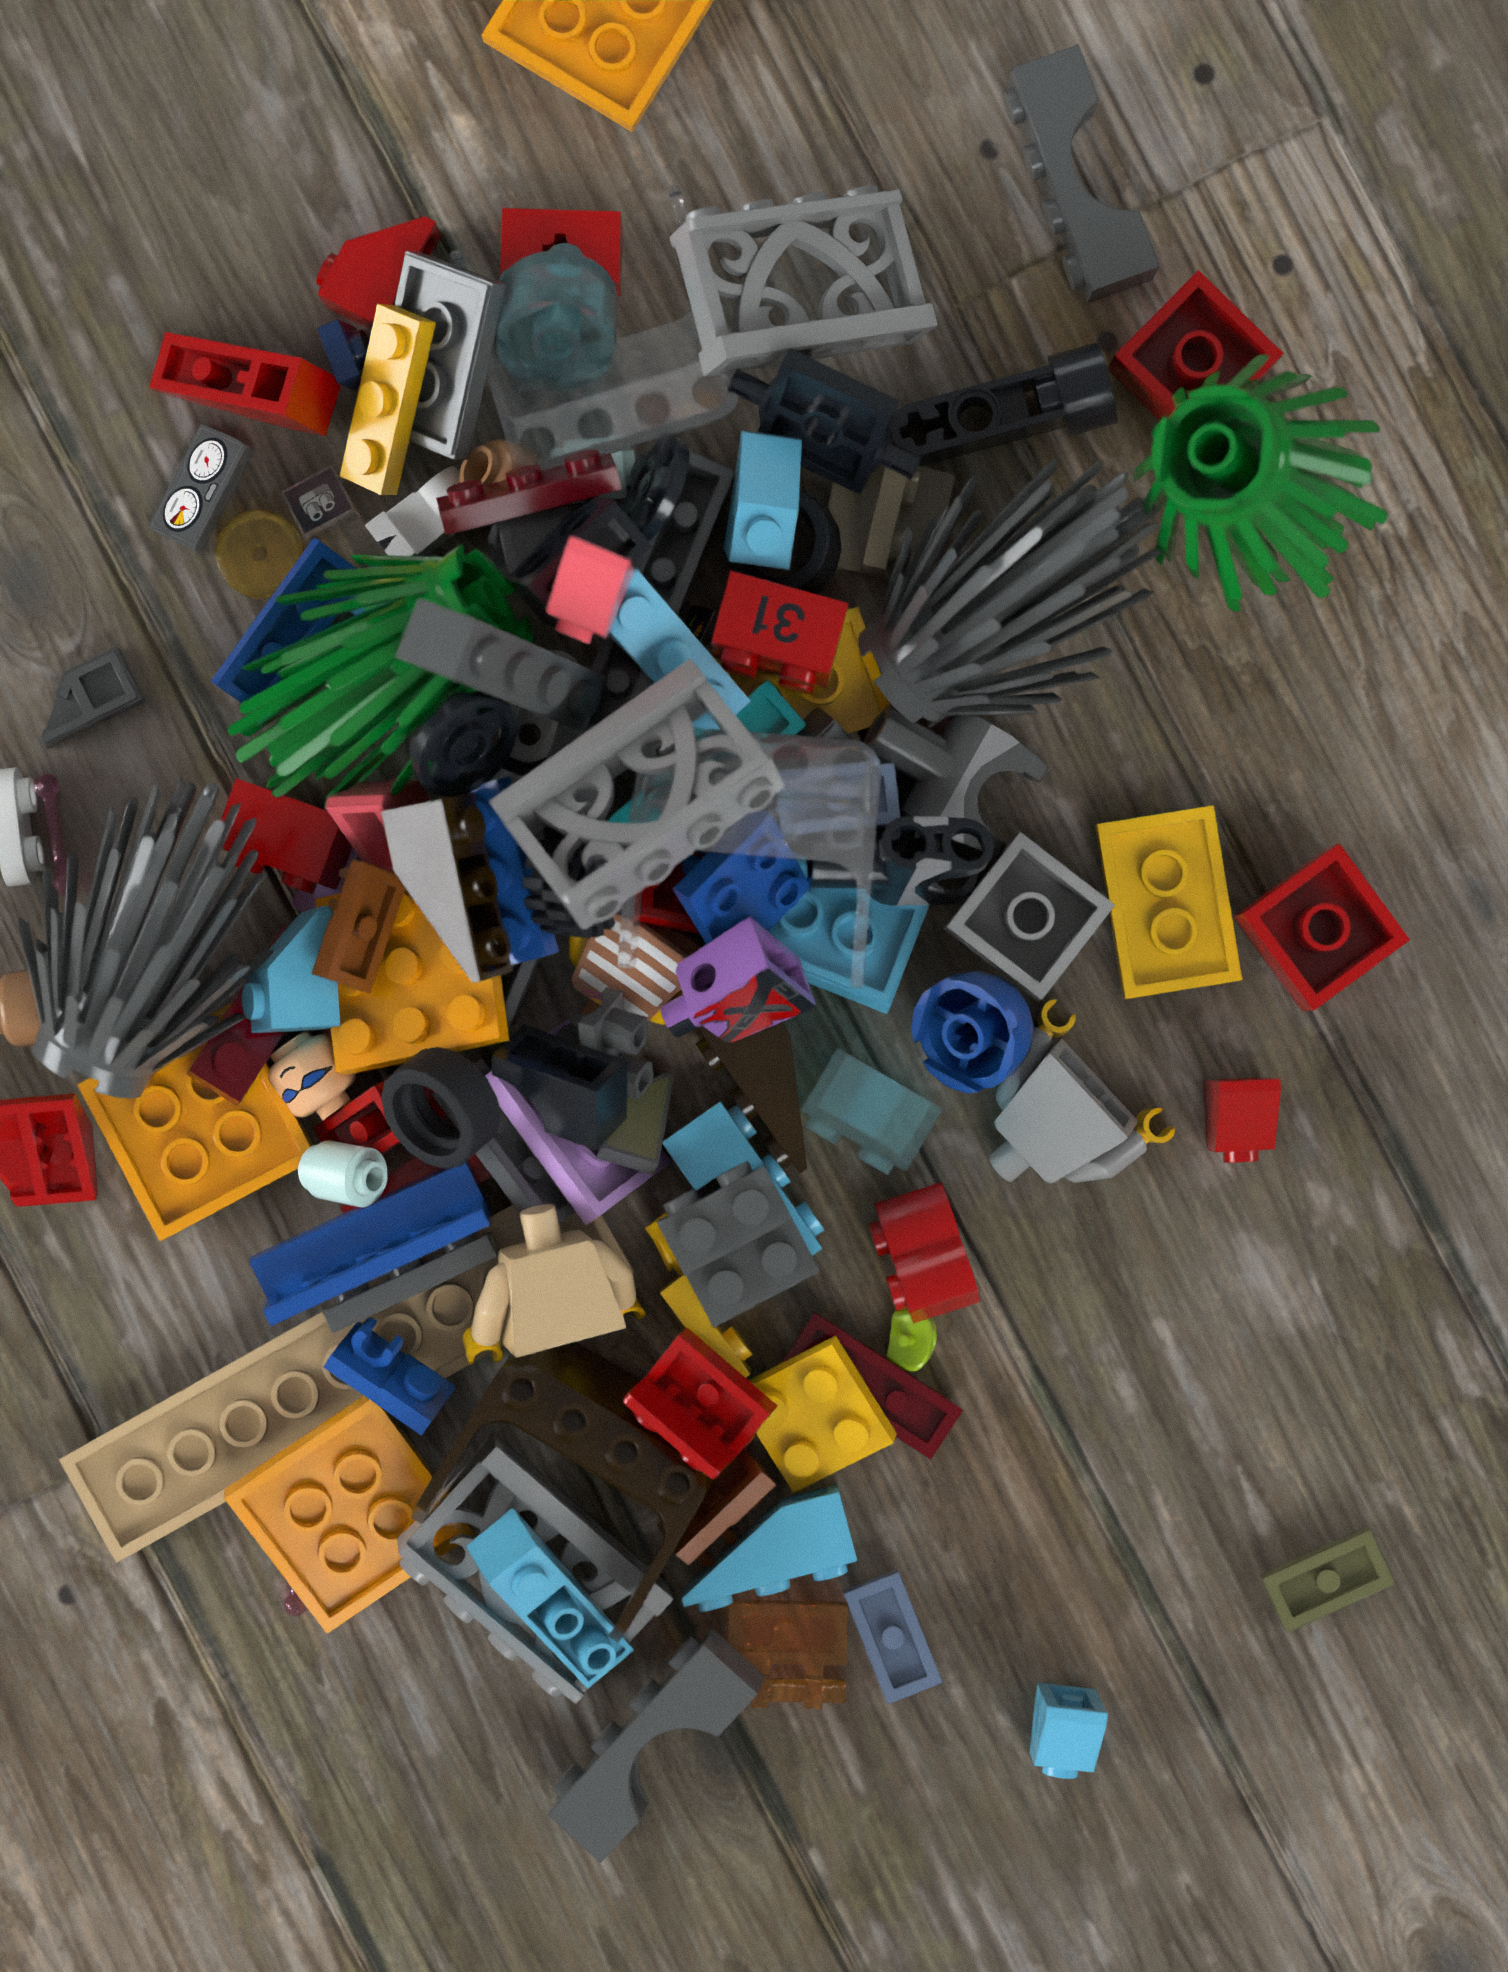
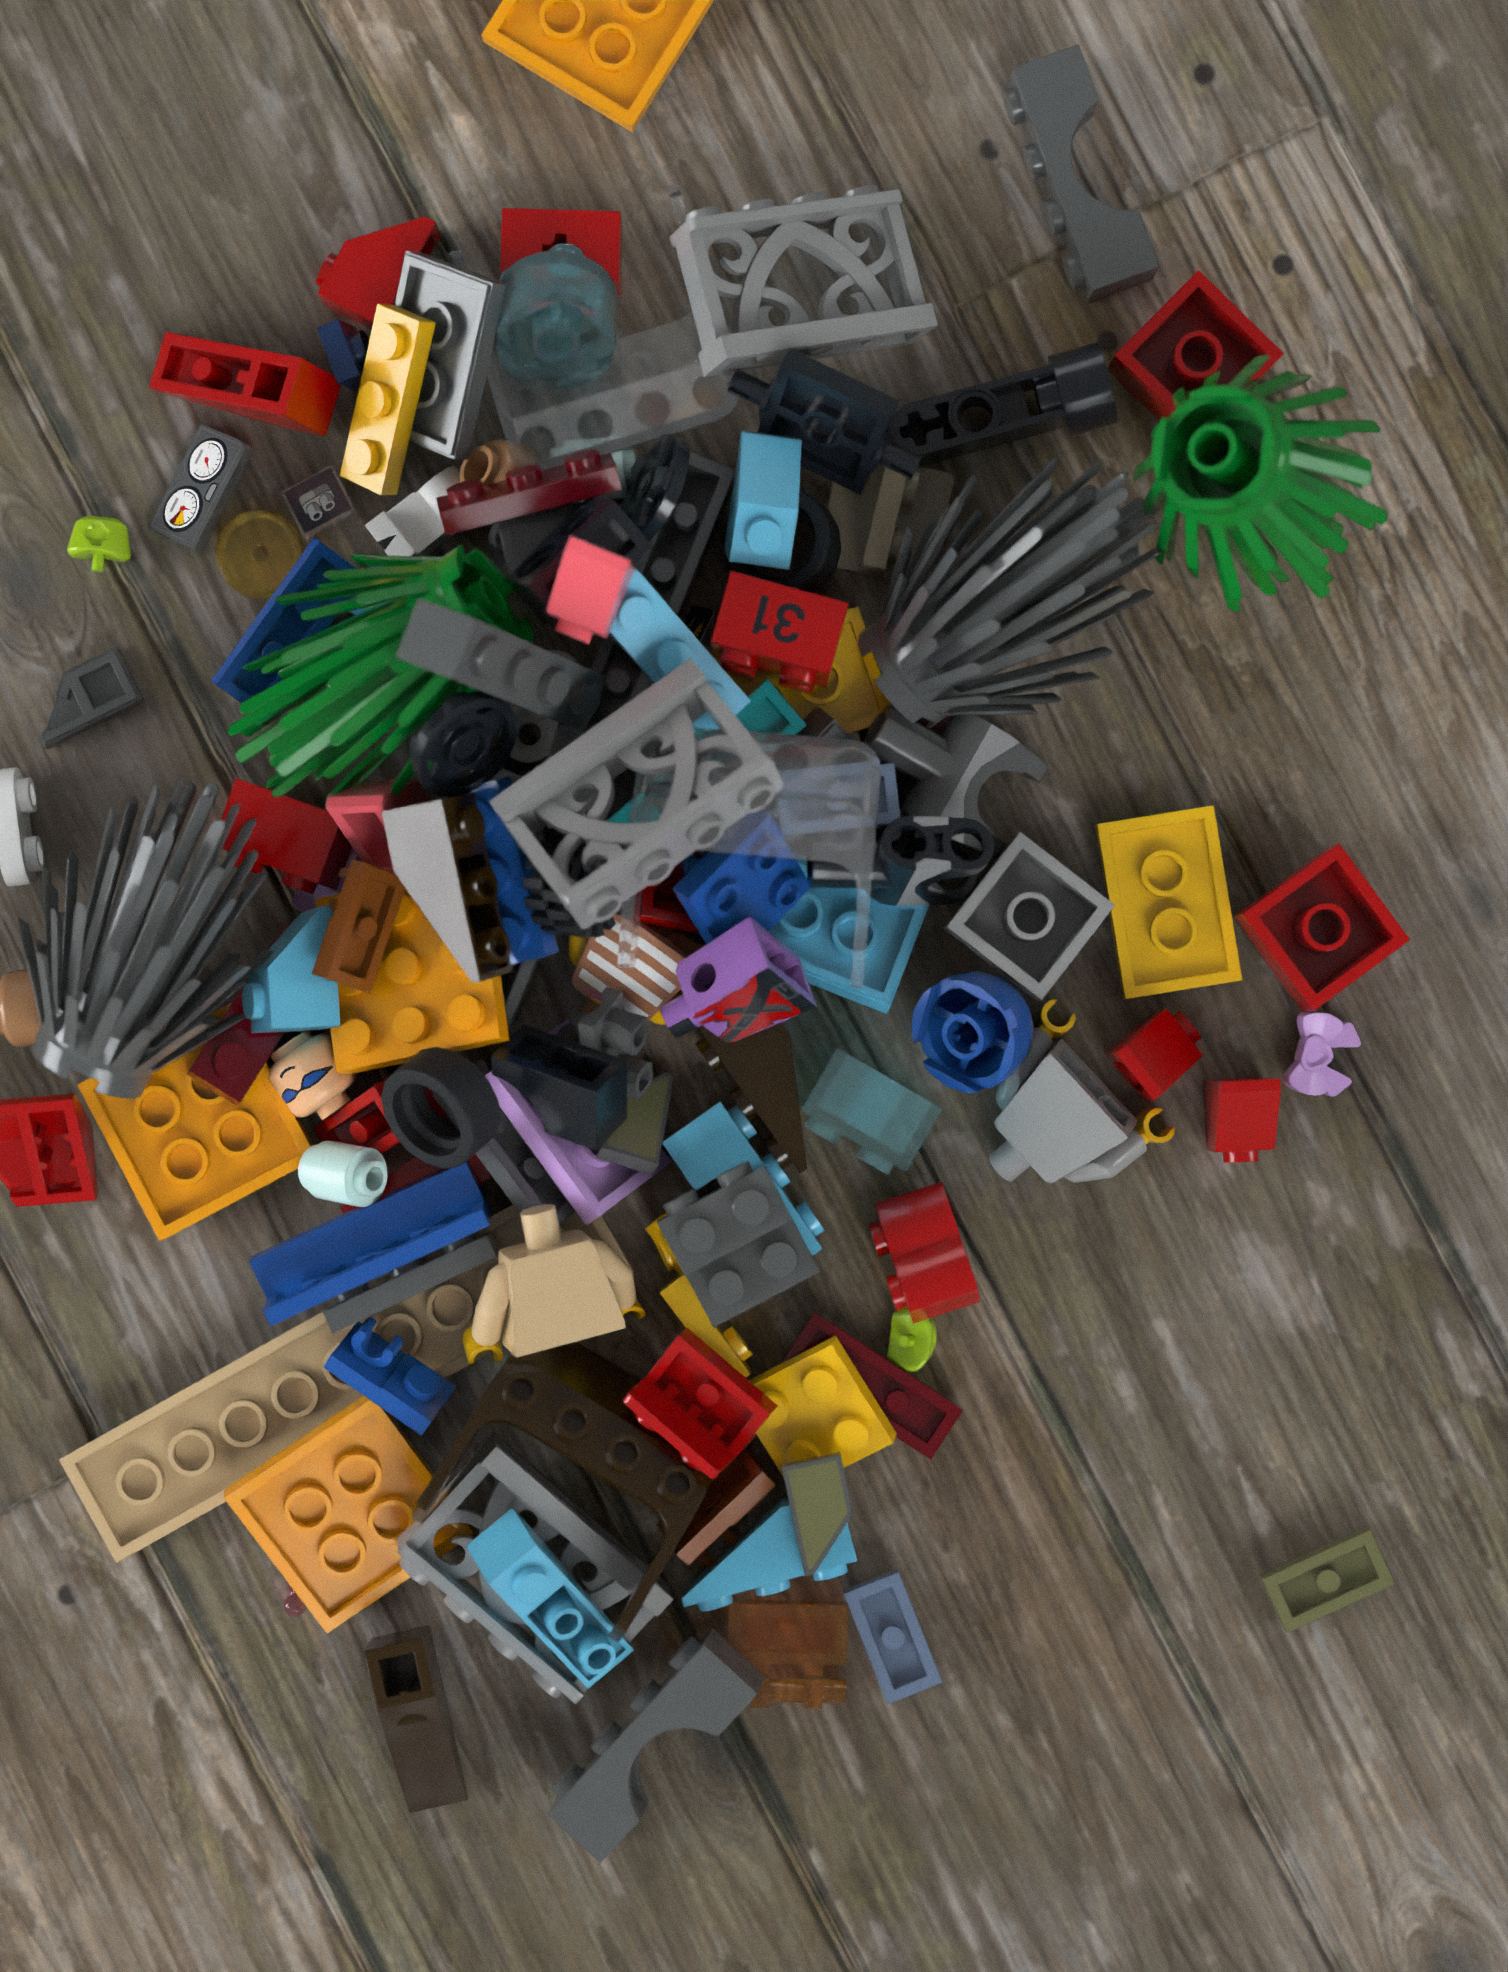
(47, 787): clear pink hinge -> none
(99, 540): none -> lime piece
(416, 1717): none -> dark brown slope
(818, 1505): none -> olive tile
(1066, 1729): medium azure slope -> none
(1156, 1053): none -> red slope
(1317, 1036): none -> lavender piece

